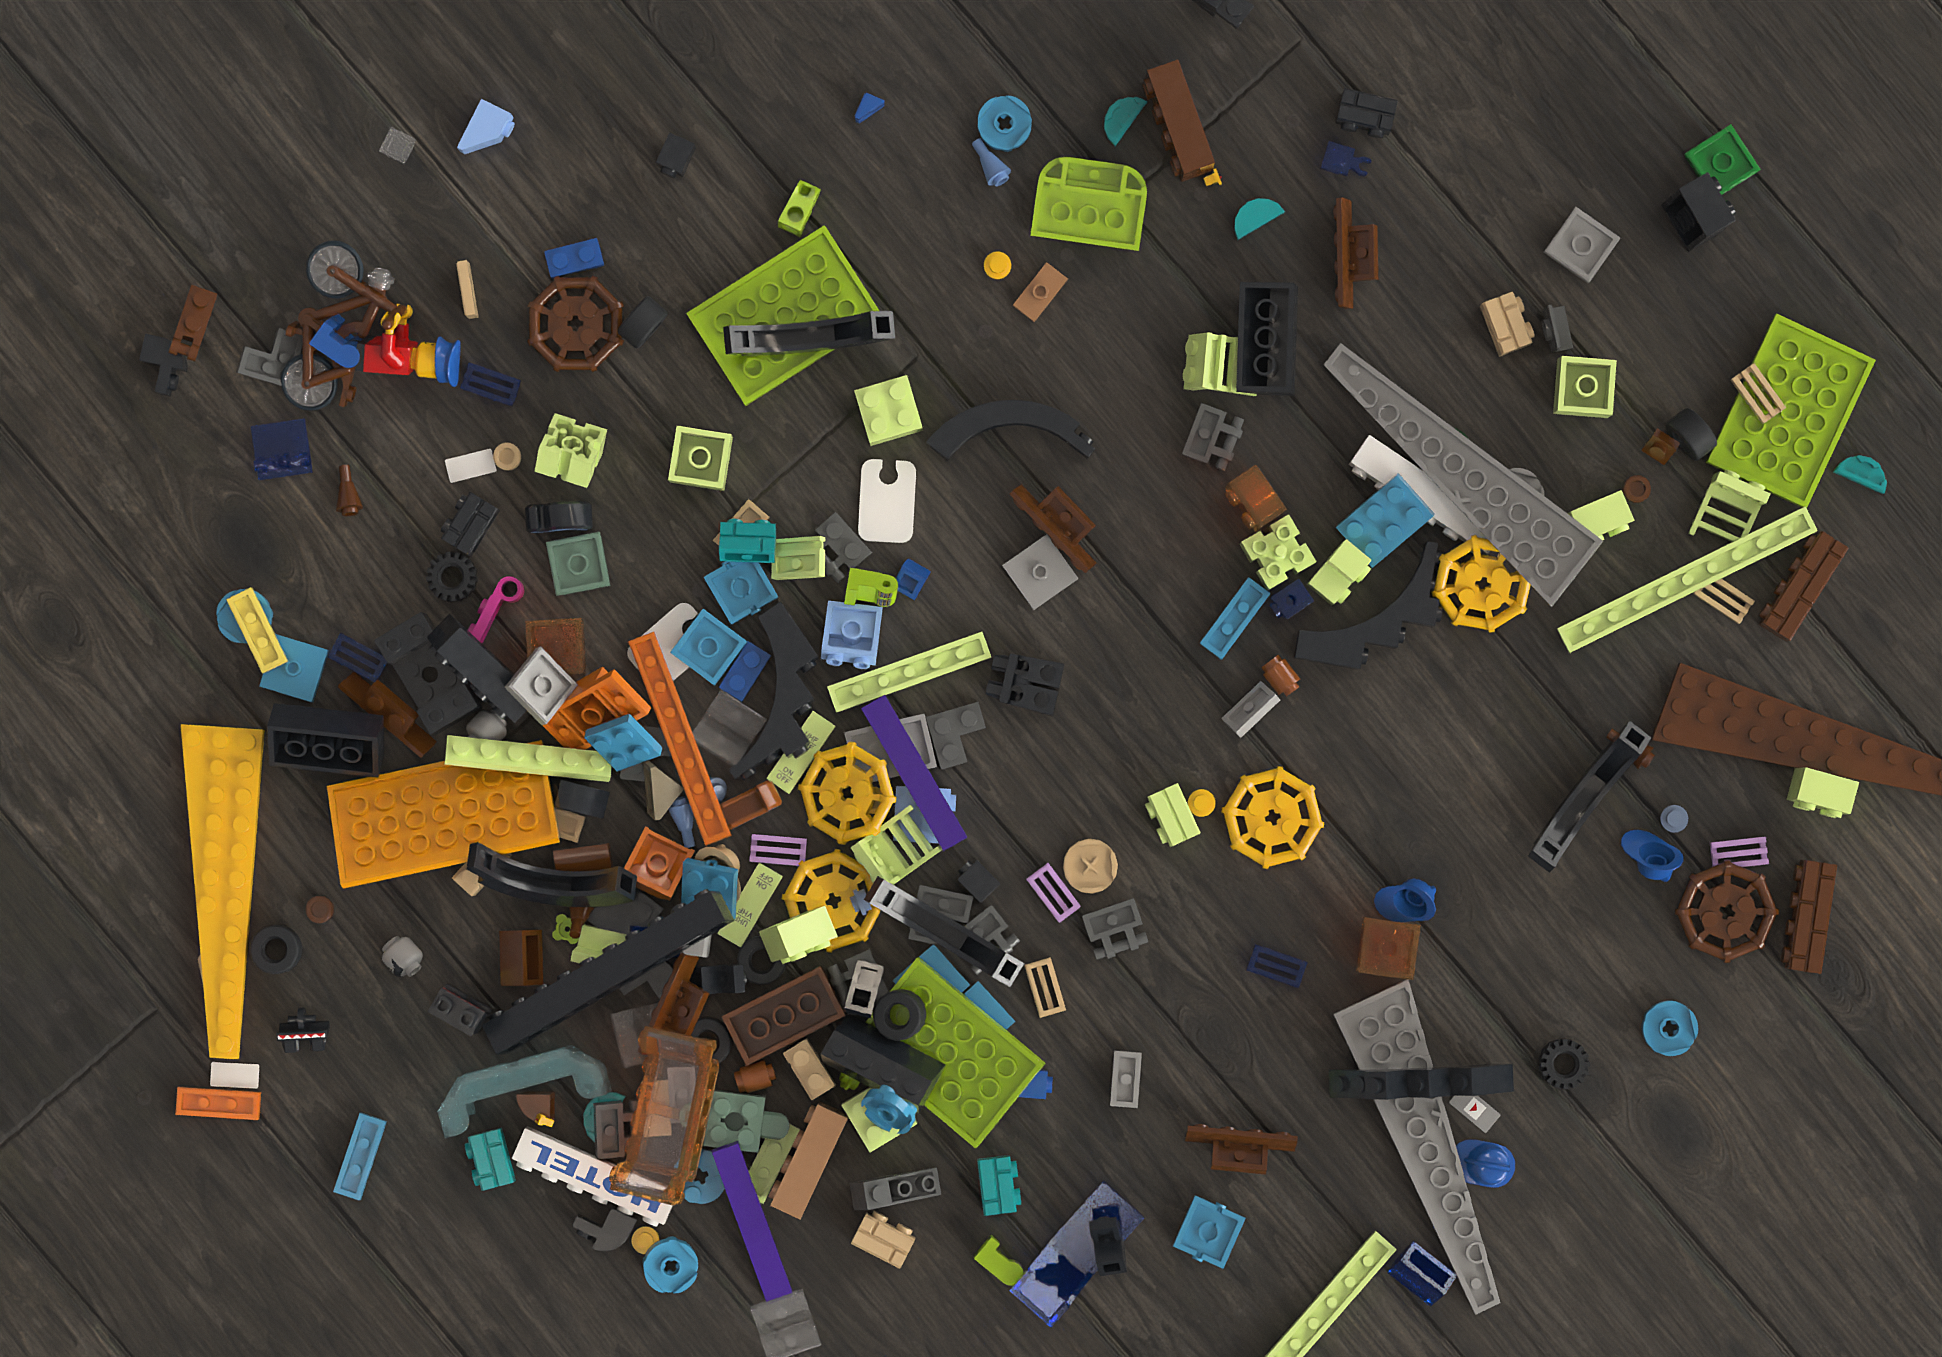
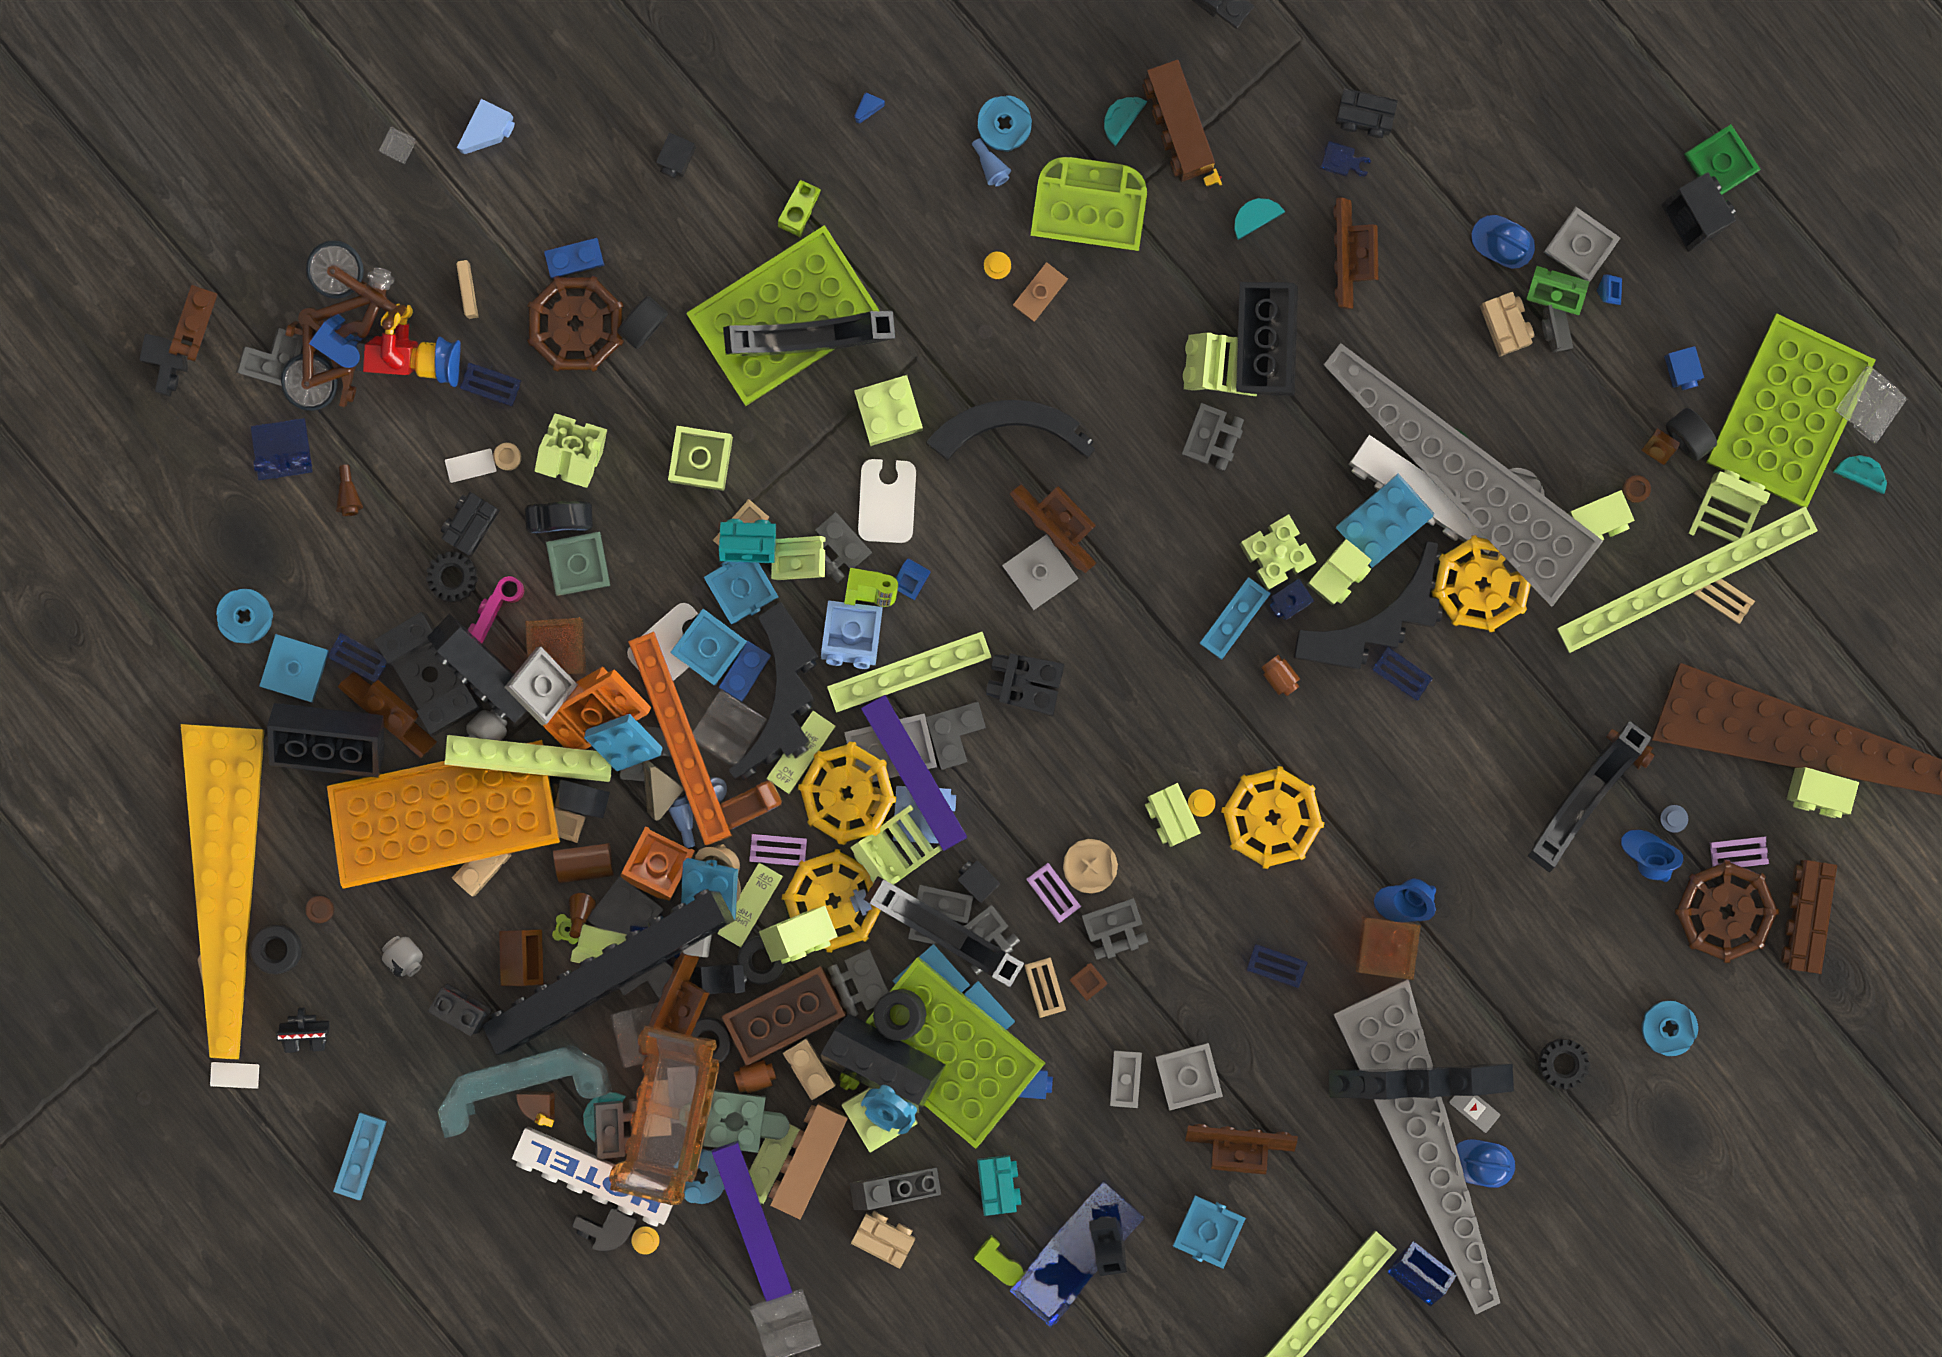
(218, 1103): orange tile -> none
(257, 630): light yellow tile -> none
(490, 1159): teal brick -> none
(551, 886): black arch -> none
(669, 1280): dark azure plate -> none
(863, 989): brick -> none
(1088, 981): none -> reddish brown plate
(1188, 1076): none -> light grey plate
(1250, 709): light grey plate -> none
(1254, 498): clear orange brick -> none
(1421, 686): none -> clear blue tile
(1503, 241): none -> blue piece
(1558, 289): none -> bright green brick
(1584, 386): yellowish green brick -> none
(1610, 289): none -> blue slope
(1684, 368): none -> blue brick
(1767, 388): tan tile -> none
(1802, 586): reddish brown brick -> none
(1871, 404): none -> clear slope

